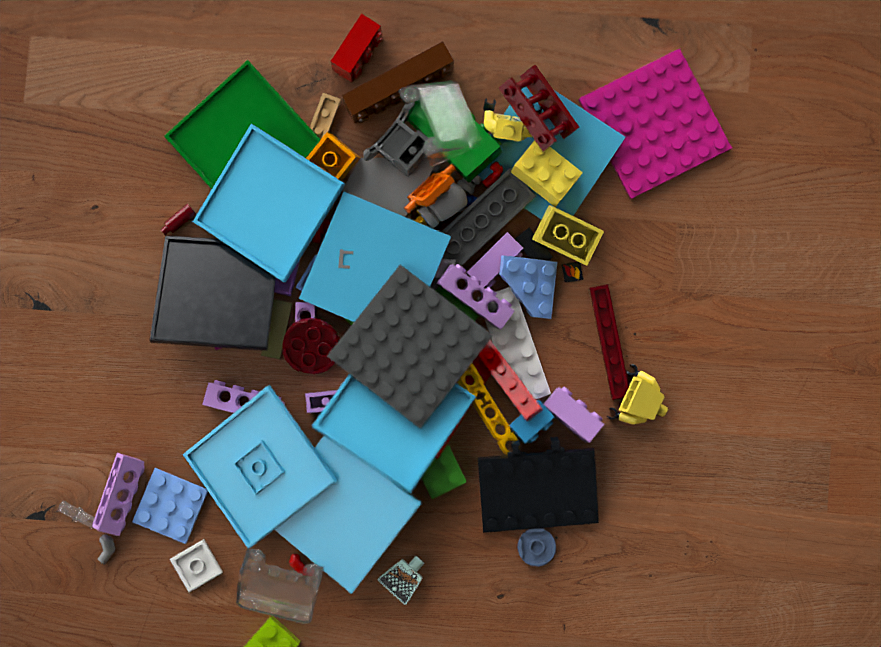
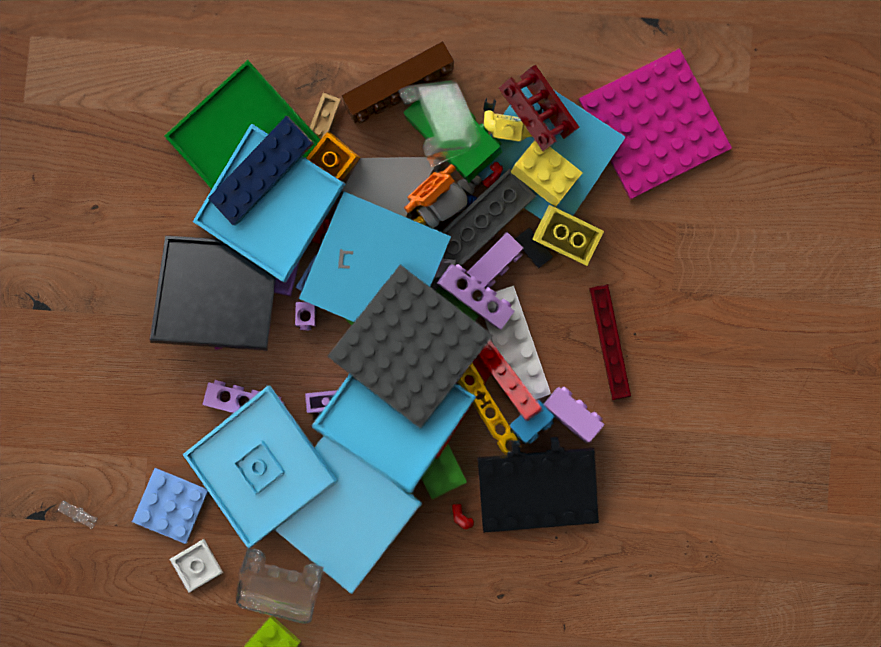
(108, 548): light grey arm -> none
(109, 502): lavender brick -> none
(178, 219): dark red cylinder -> none
(260, 170): none -> dark blue plate
(279, 323): olive tile -> none
(296, 563): red arm -> none
(309, 344): dark red tile -> none
(357, 48): red brick -> none
(400, 144): dark grey piece -> none
(402, 578): torso -> none
(460, 519): none -> red arm
(531, 283): light blue plate -> none
(536, 547): sand blue tile -> none
(572, 272): black sticker -> none
(641, 400): light yellow torso -> none

